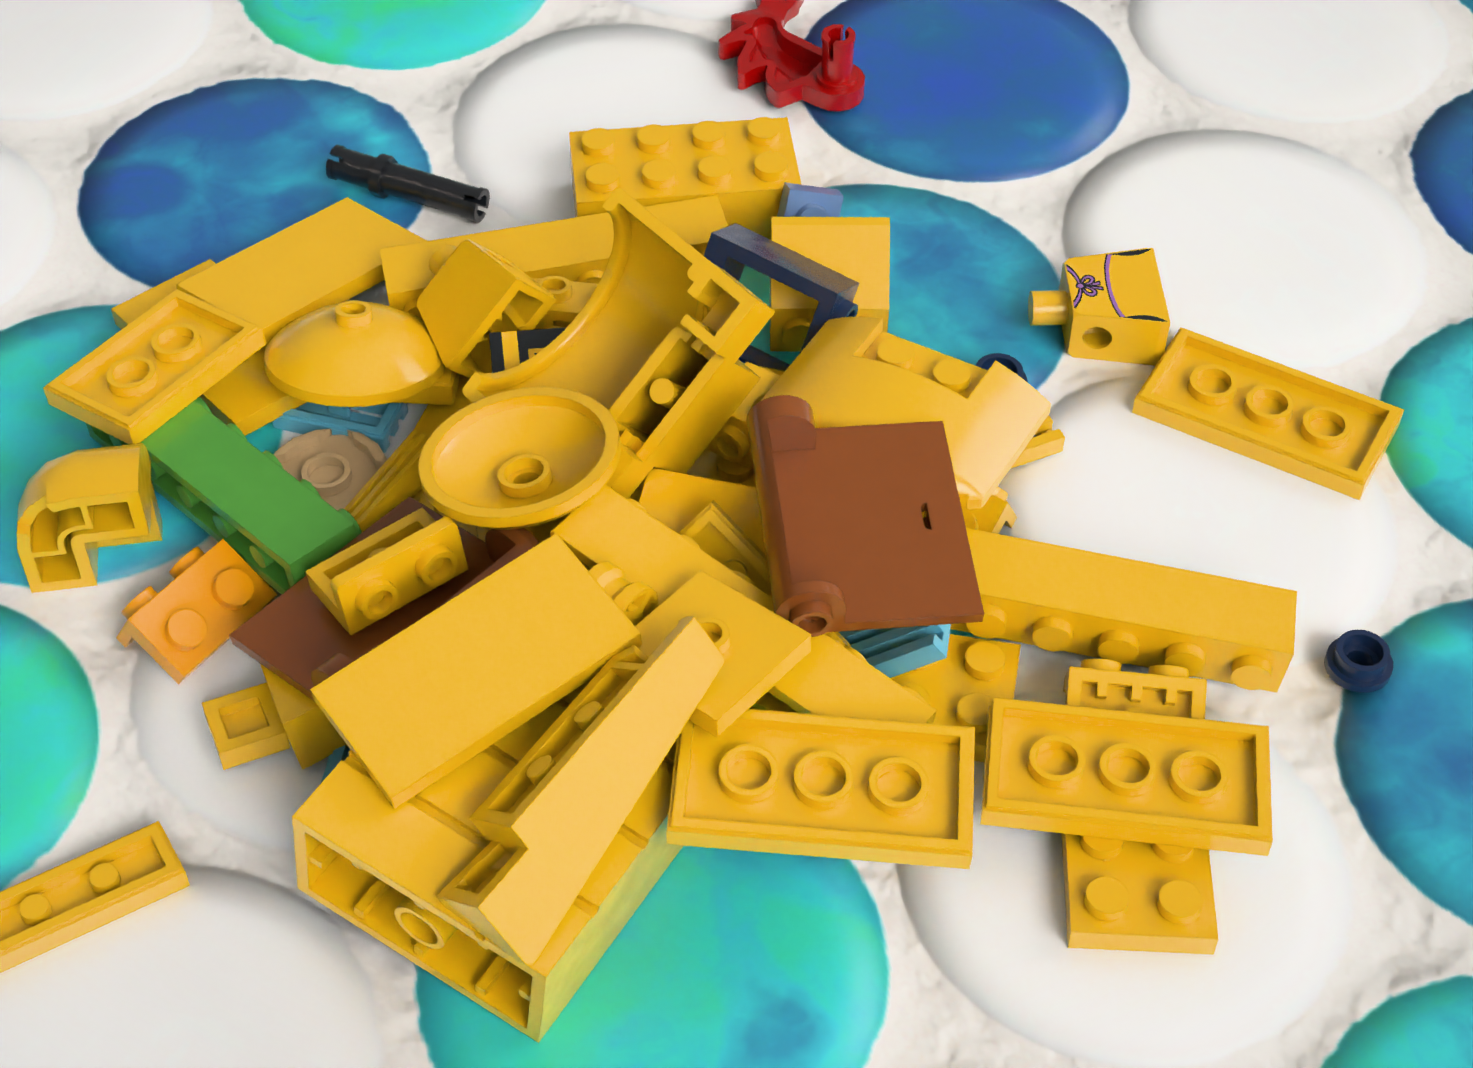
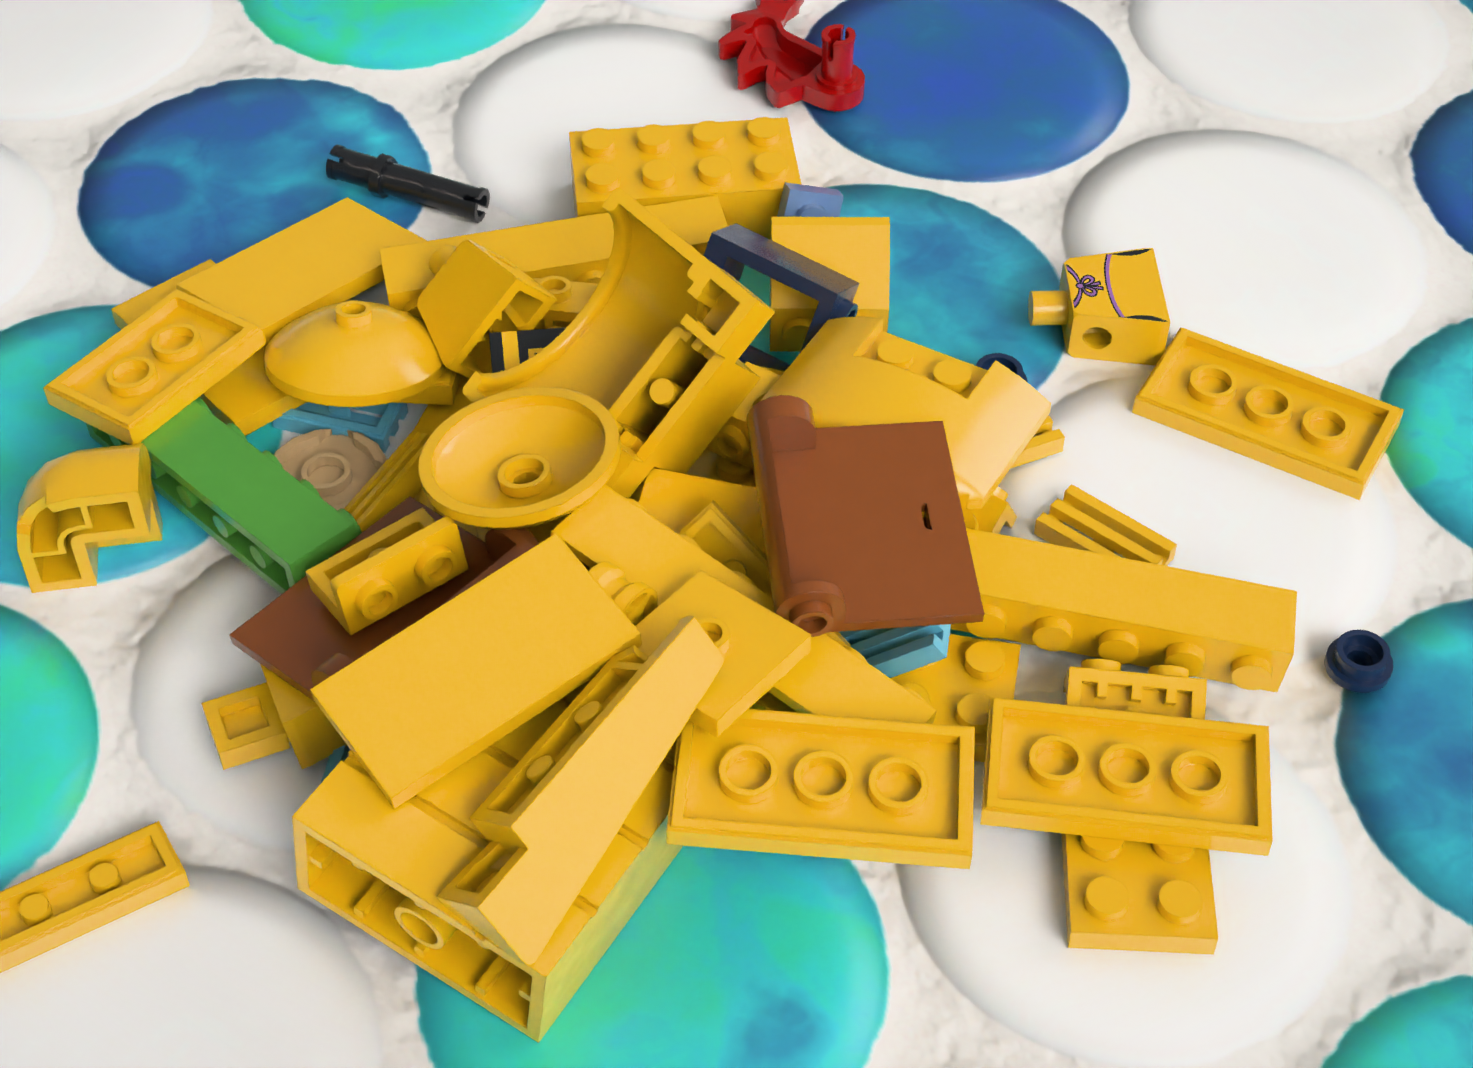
(195, 611): light orange bracket -> none
(1105, 525): none -> yellow tile

